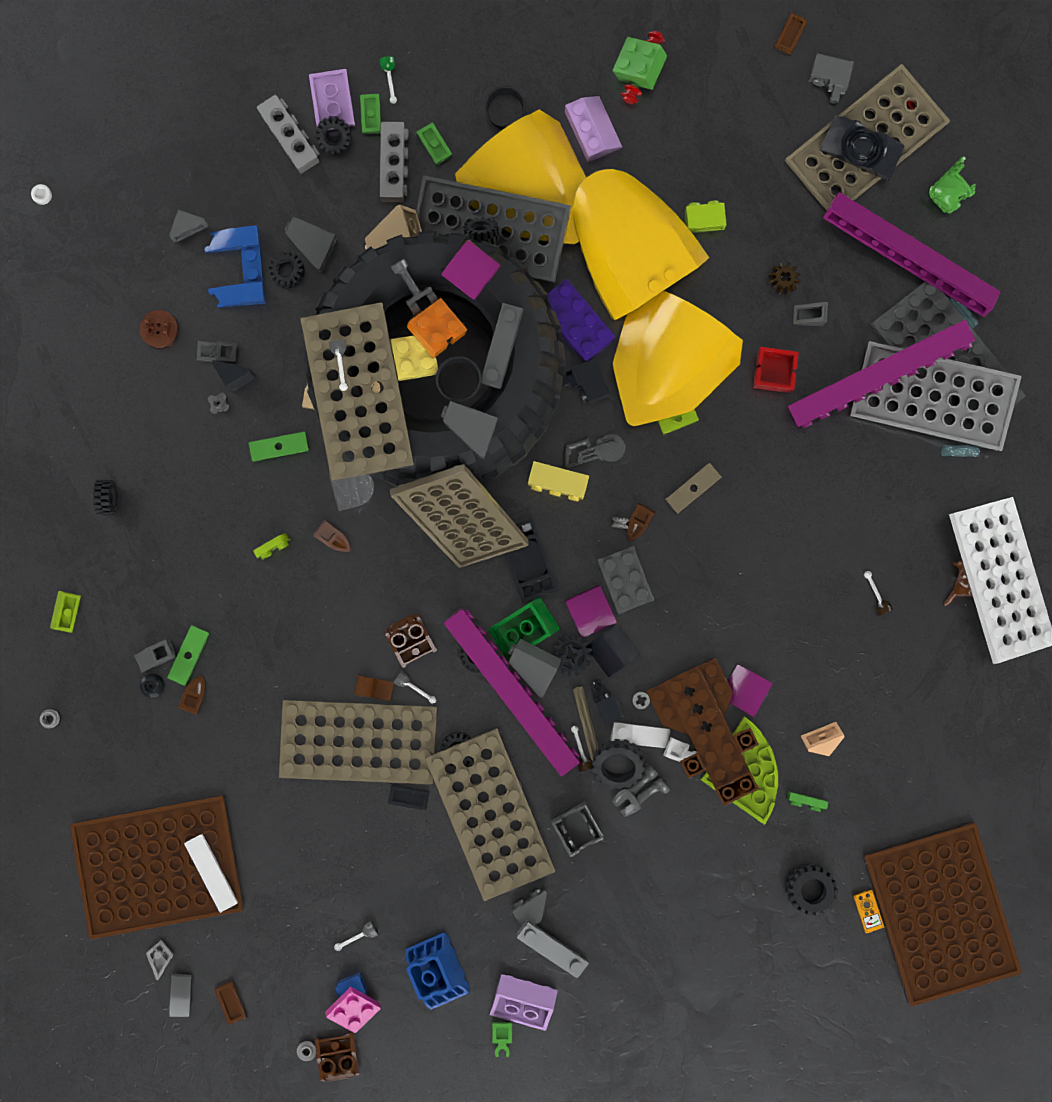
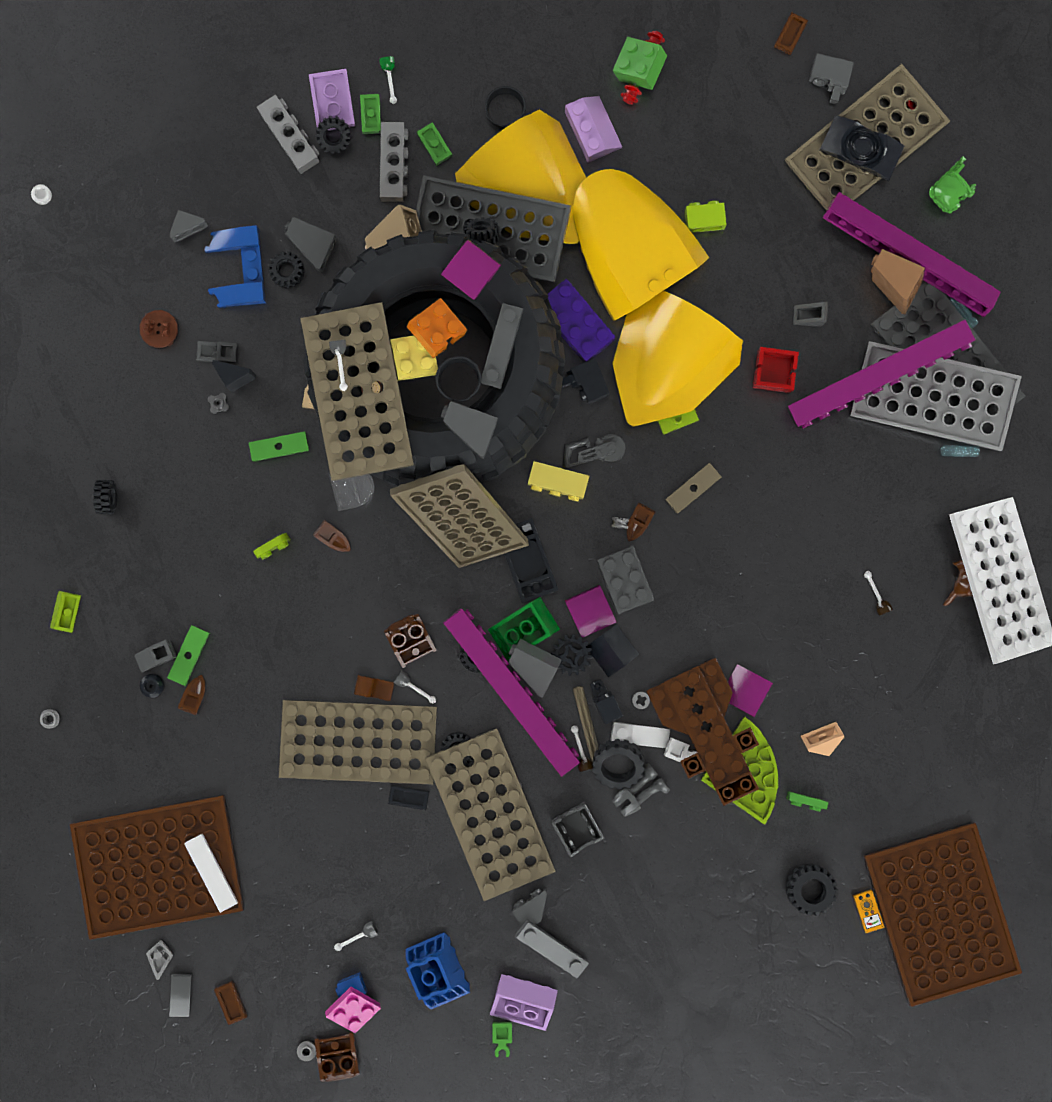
(401, 268): dark grey bar -> none
(781, 272): dark brown gear -> none
(897, 278): none -> medium nougat slope

